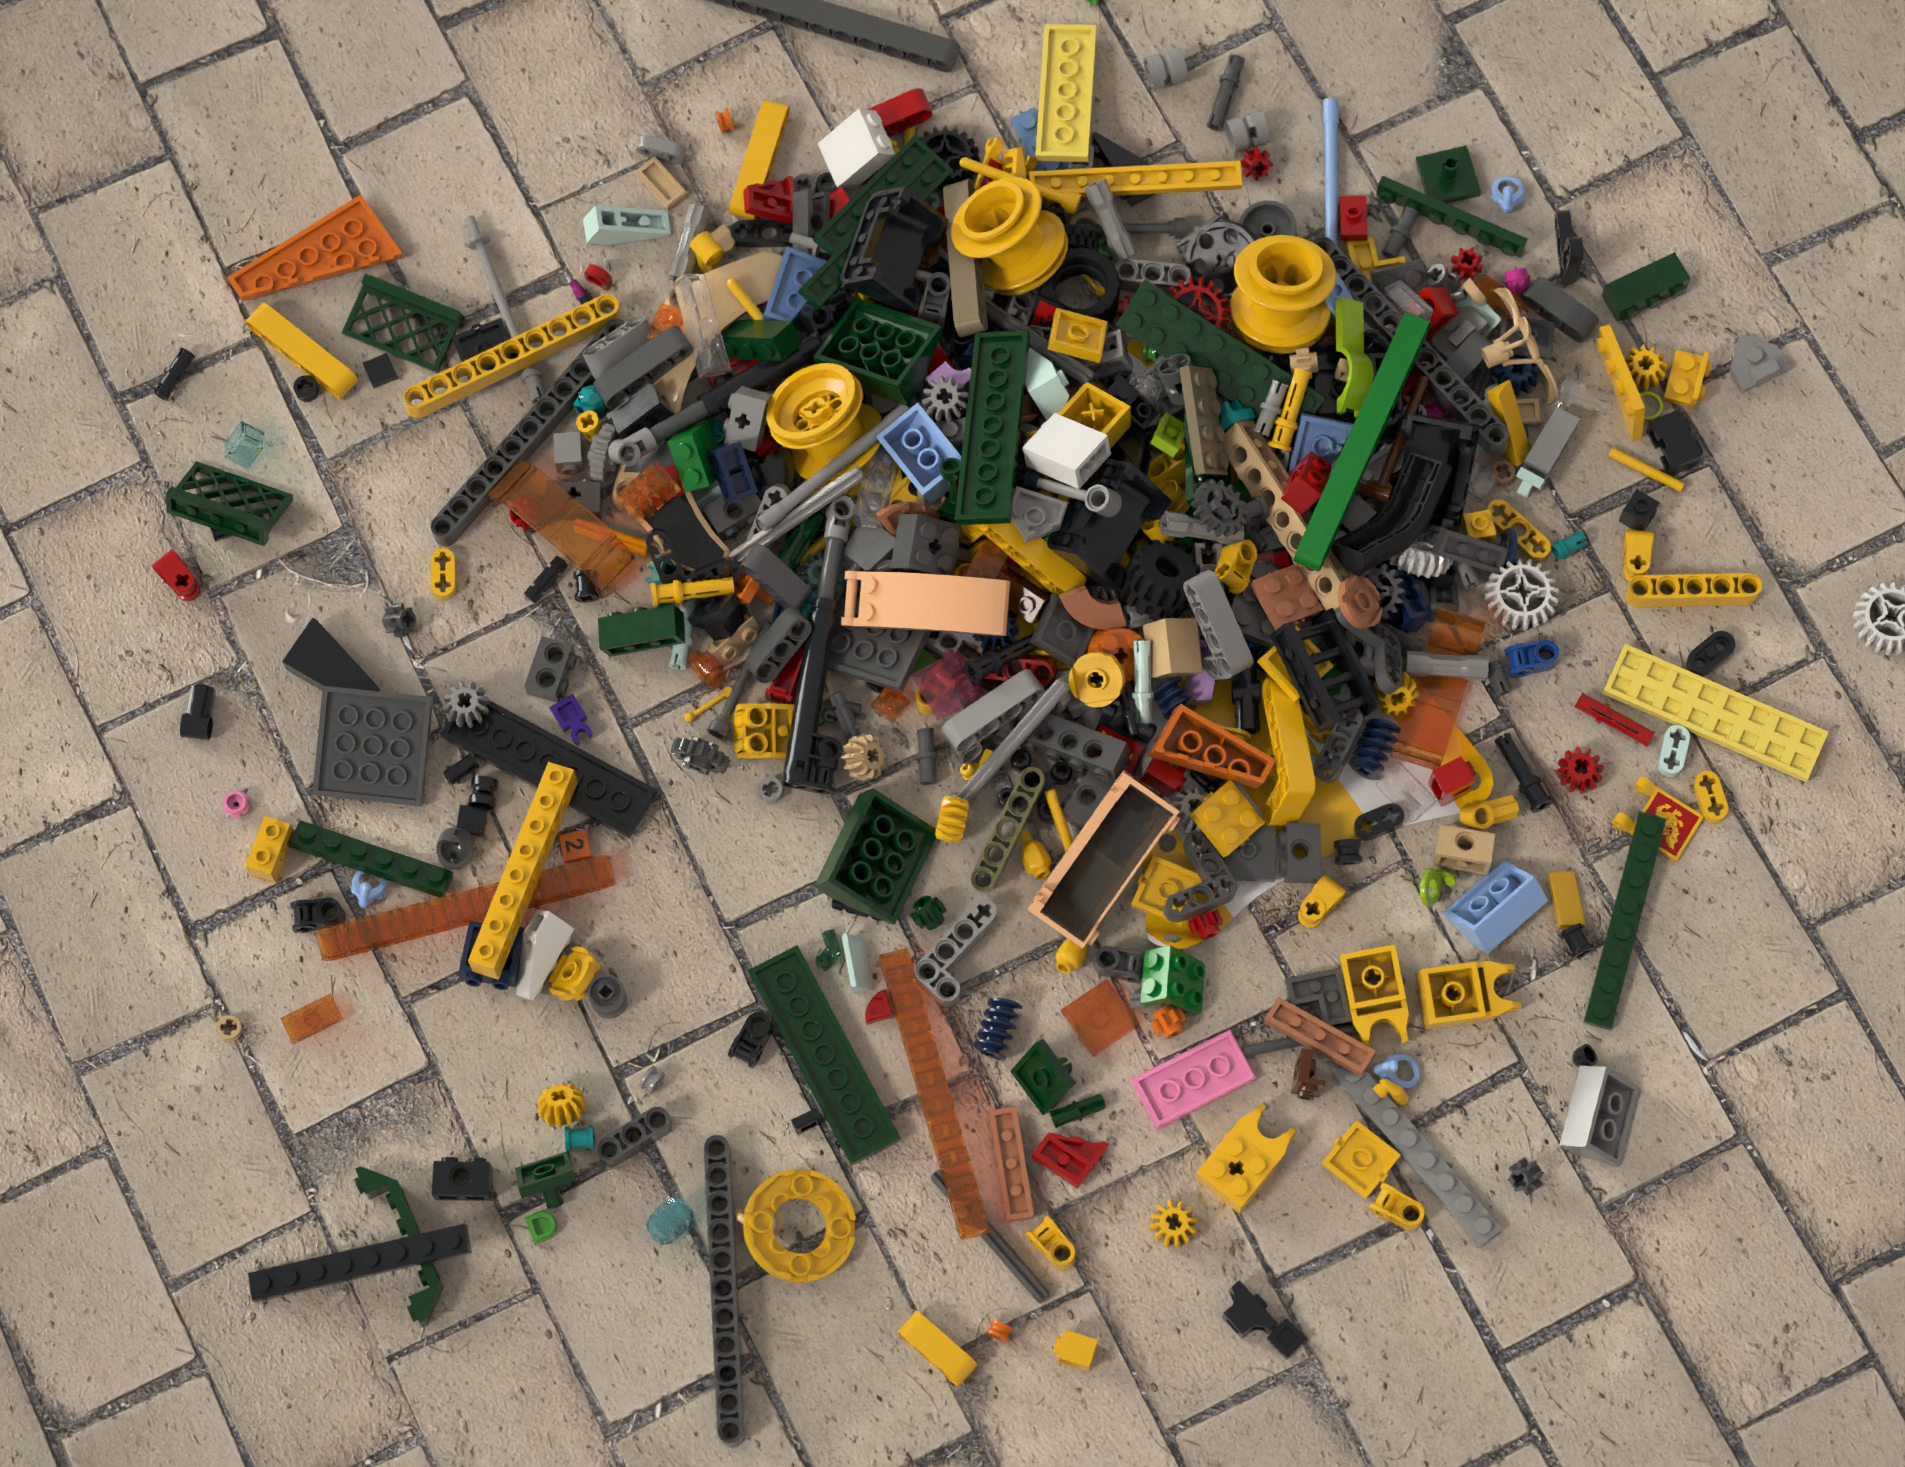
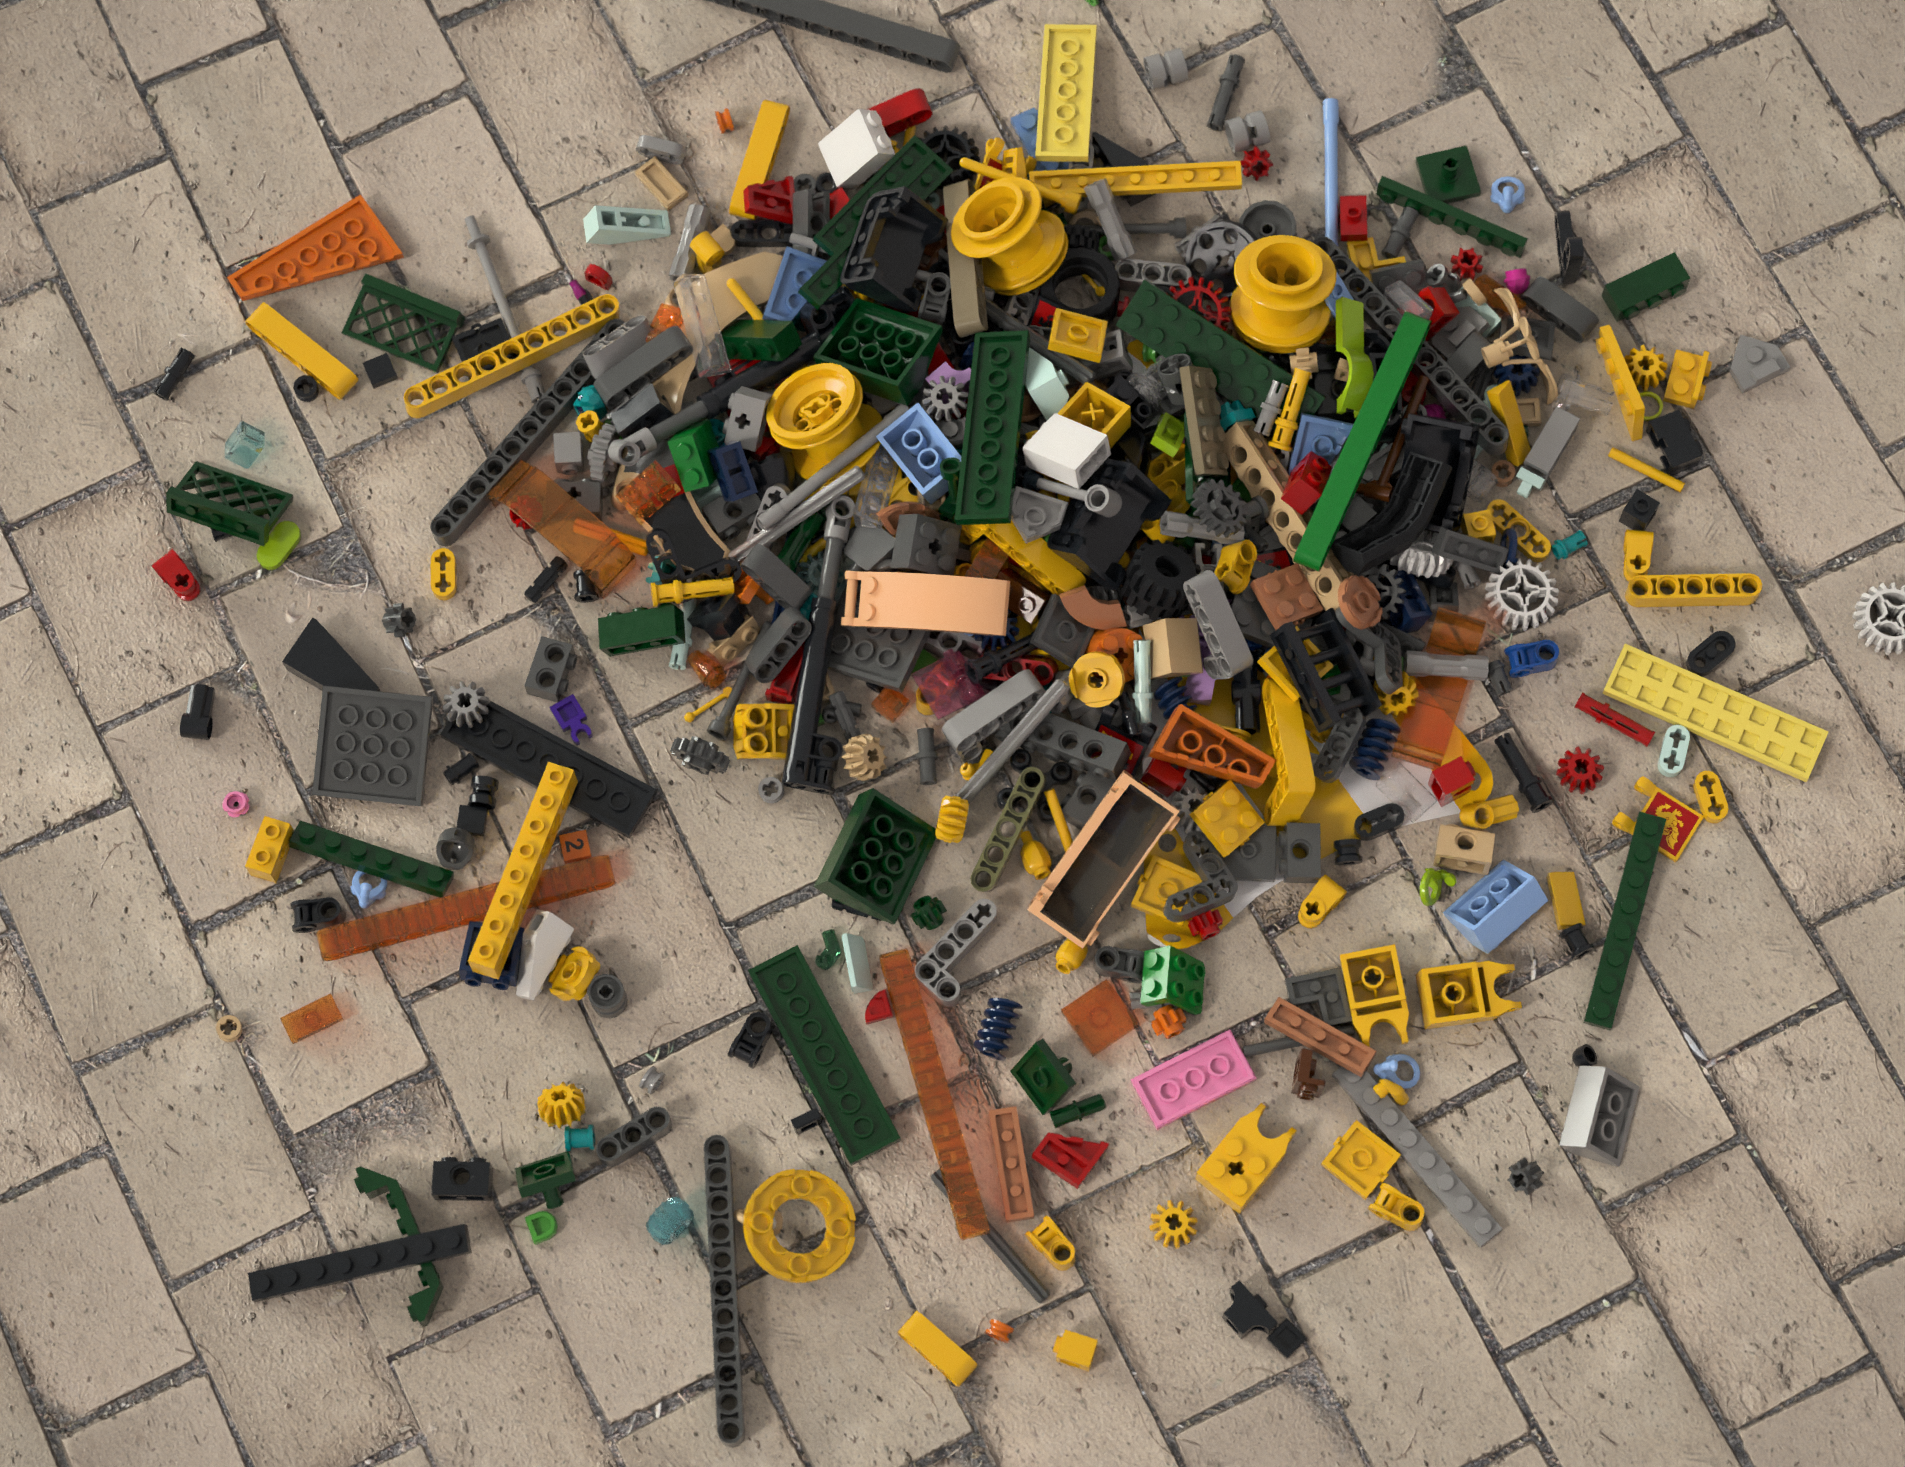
(280, 545): none -> lime tile

